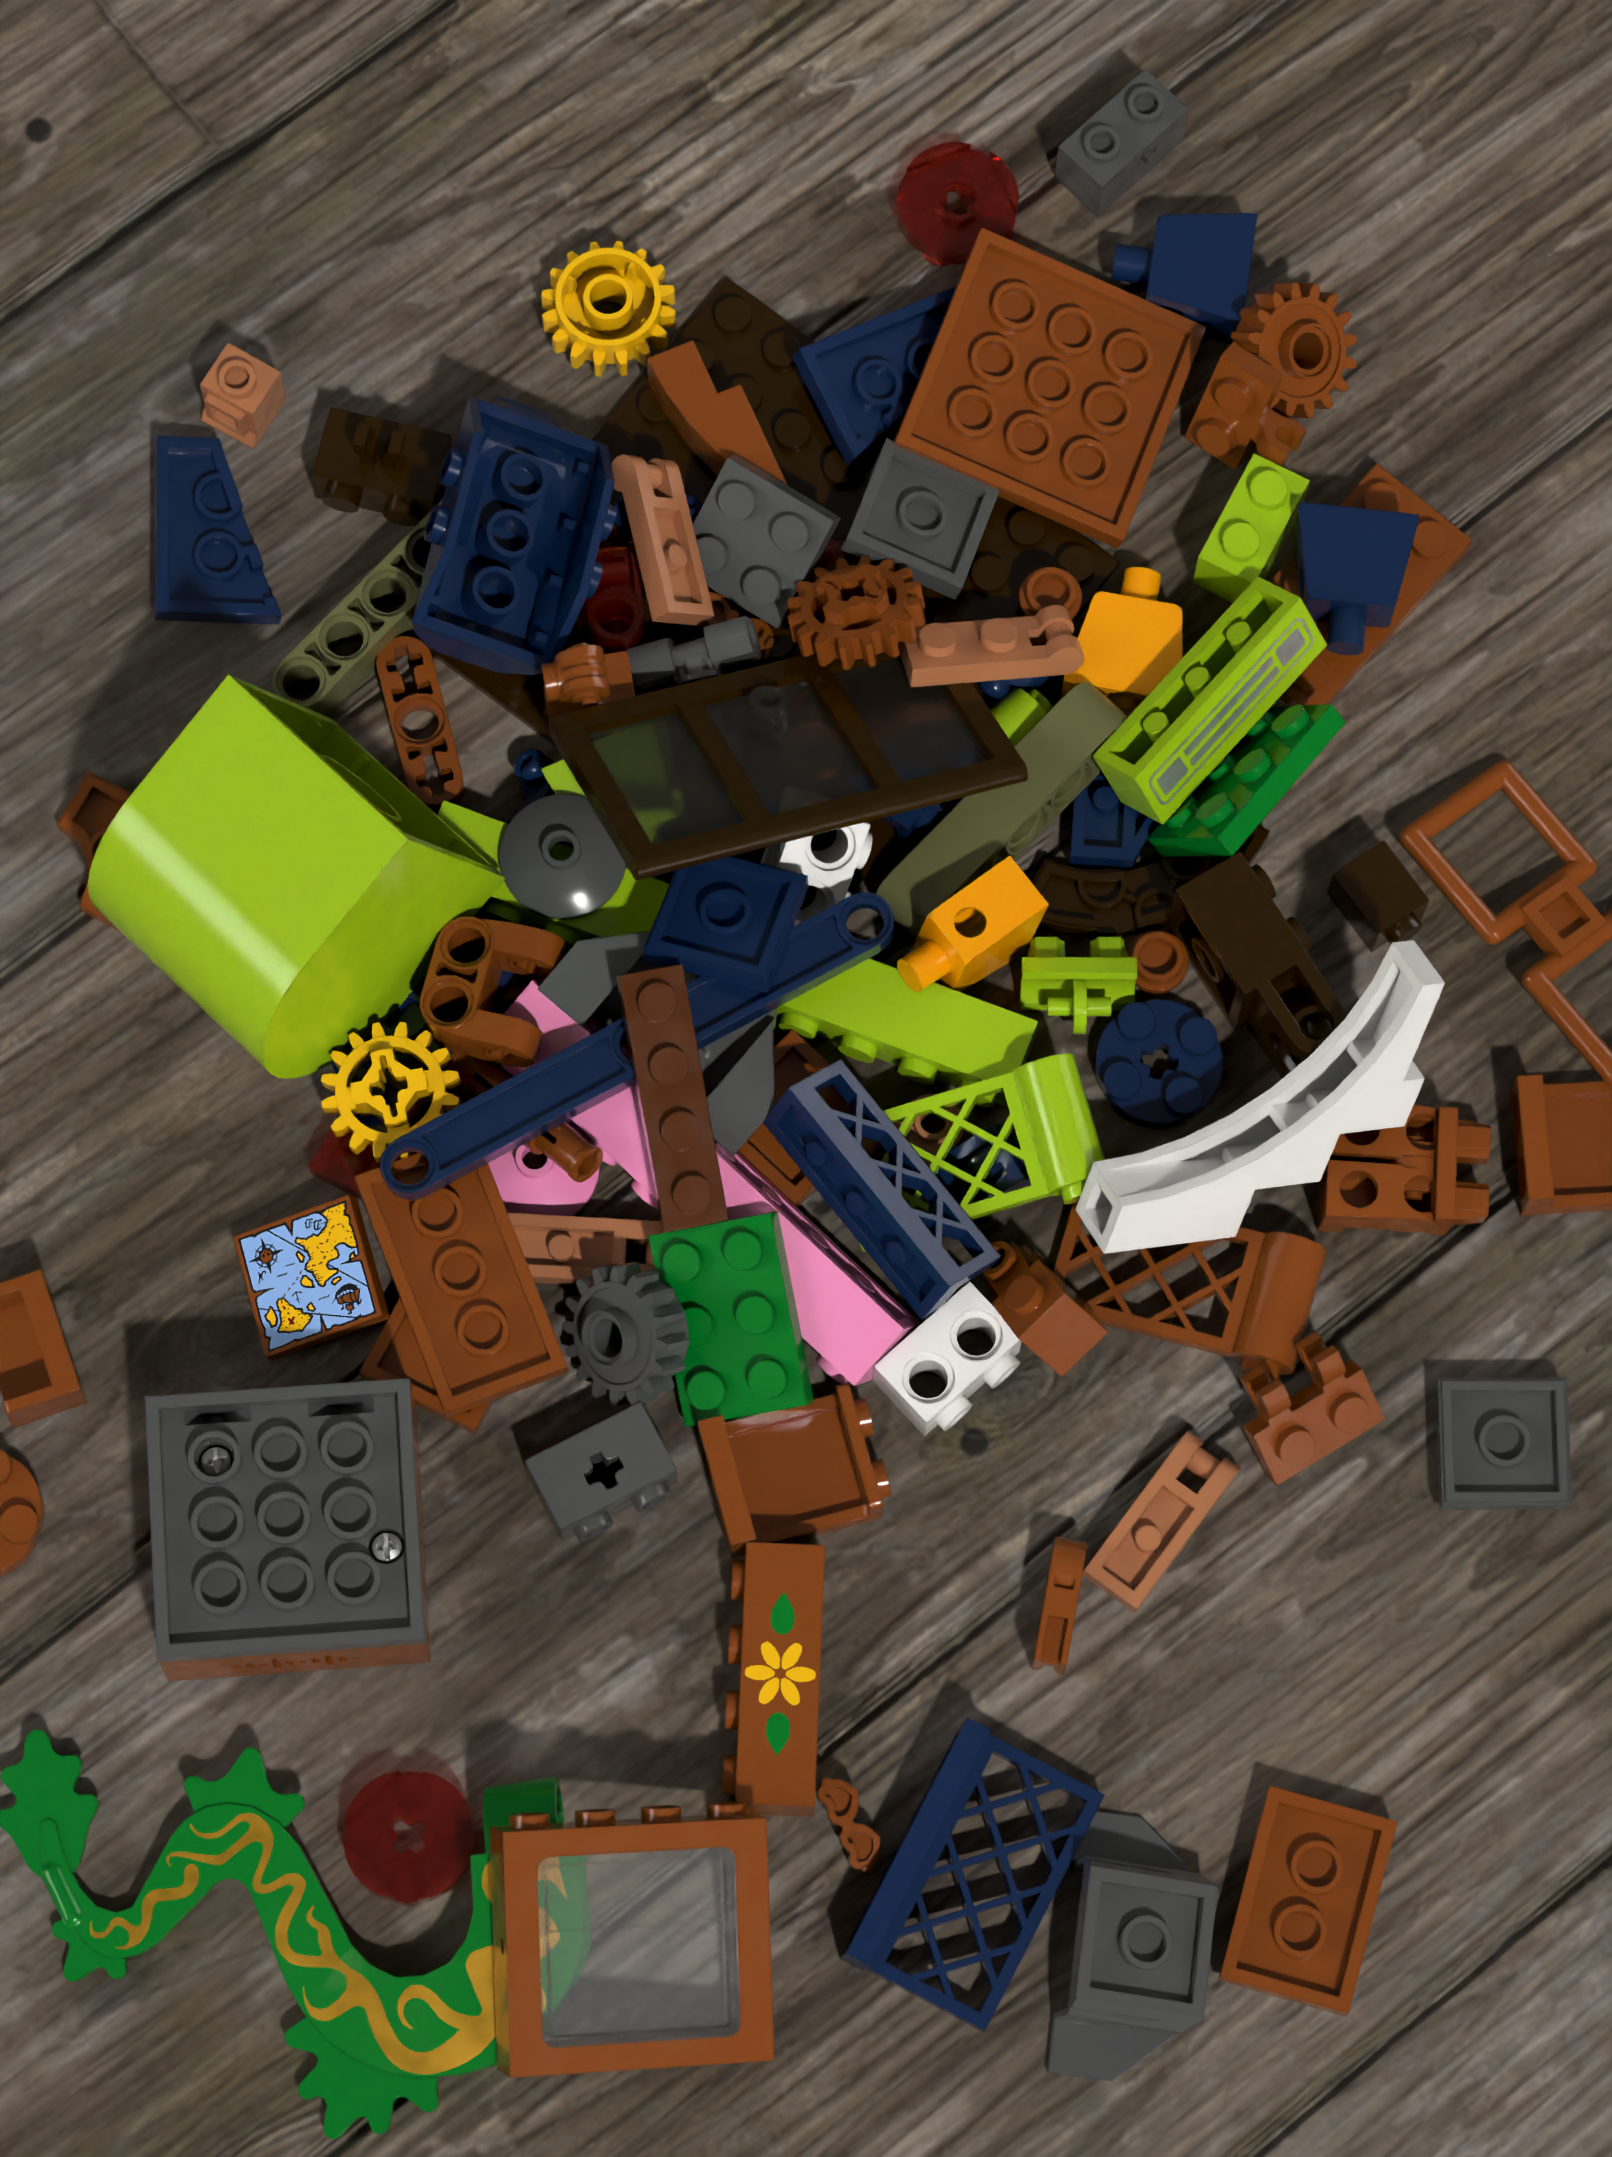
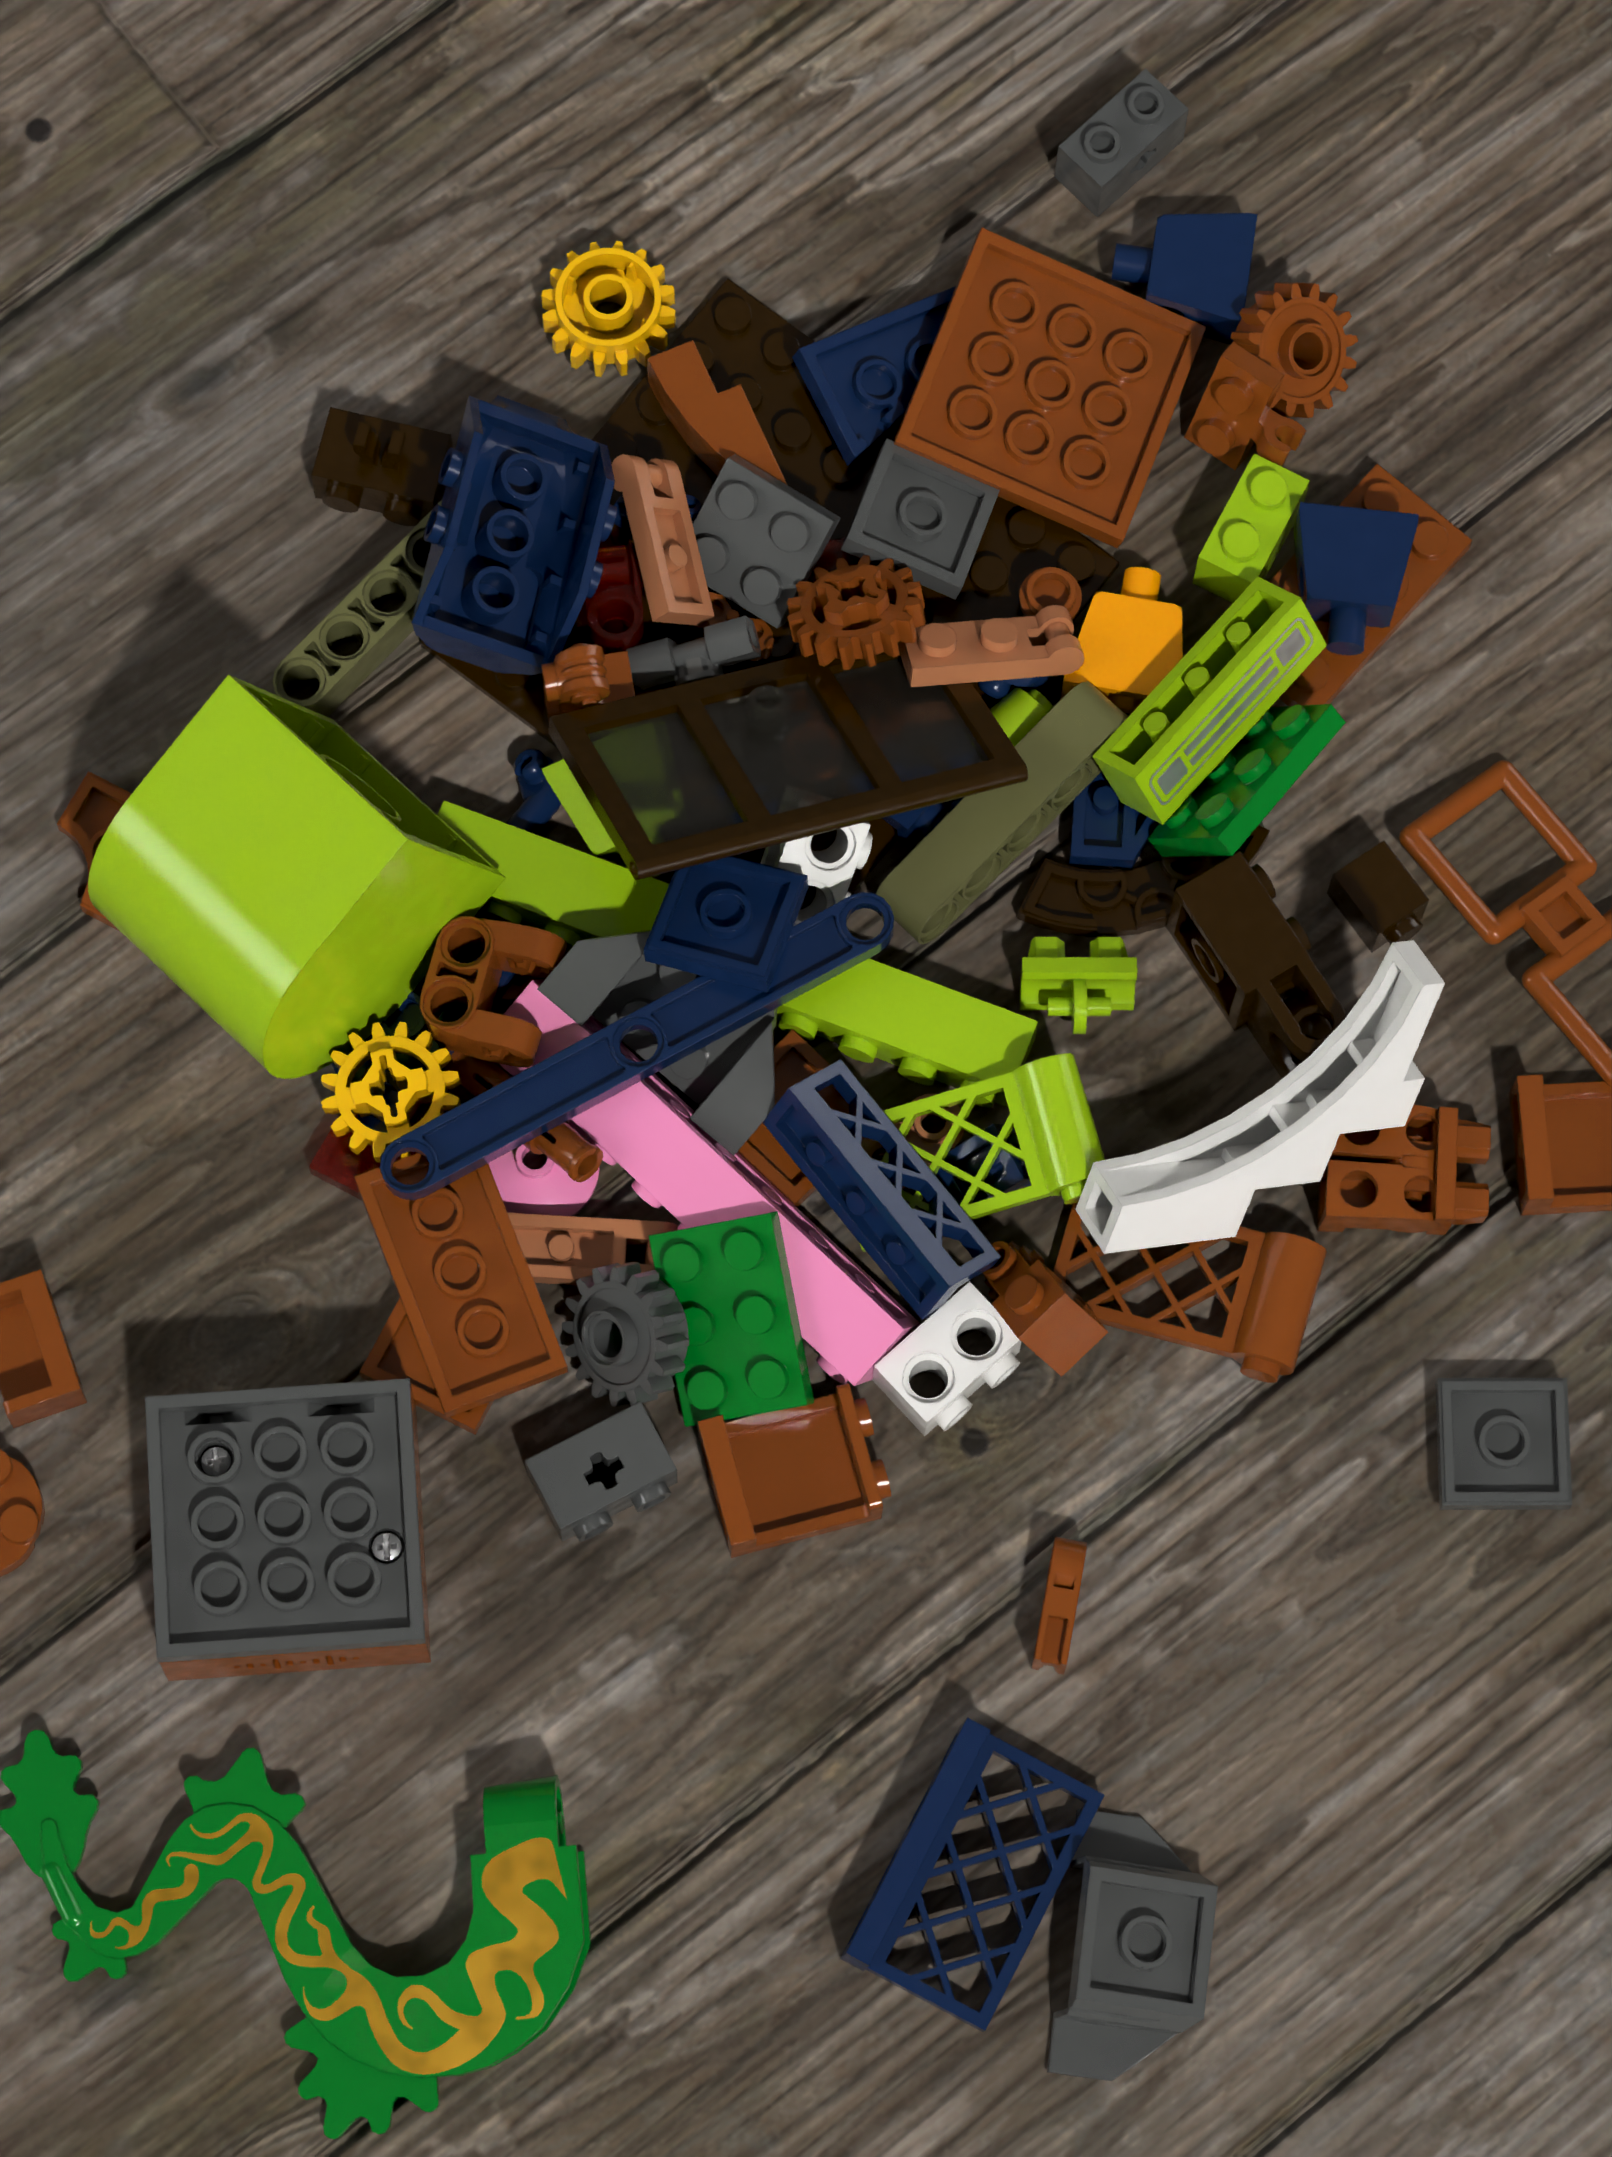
(202, 543): dark blue wing -> none
(241, 395): nougat window -> none
(311, 1277): tile -> none
(408, 1875): clear red plate -> none
(425, 680): dark orange beam -> none
(560, 887): dark grey dish -> none
(631, 1940): piece -> none
(672, 1098): reddish brown plate -> none
(777, 1680): dark orange brick -> none
(841, 1808): dark orange piece -> none
(969, 172): clear red plate -> none
(975, 930): light orange torso -> none
(1141, 1031): dark blue plate -> none
(1159, 1523): nougat plate -> none
(1160, 961): dark orange plate -> none
(1307, 1901): dark orange plate -> none
(1314, 1421): dark orange plate -> none

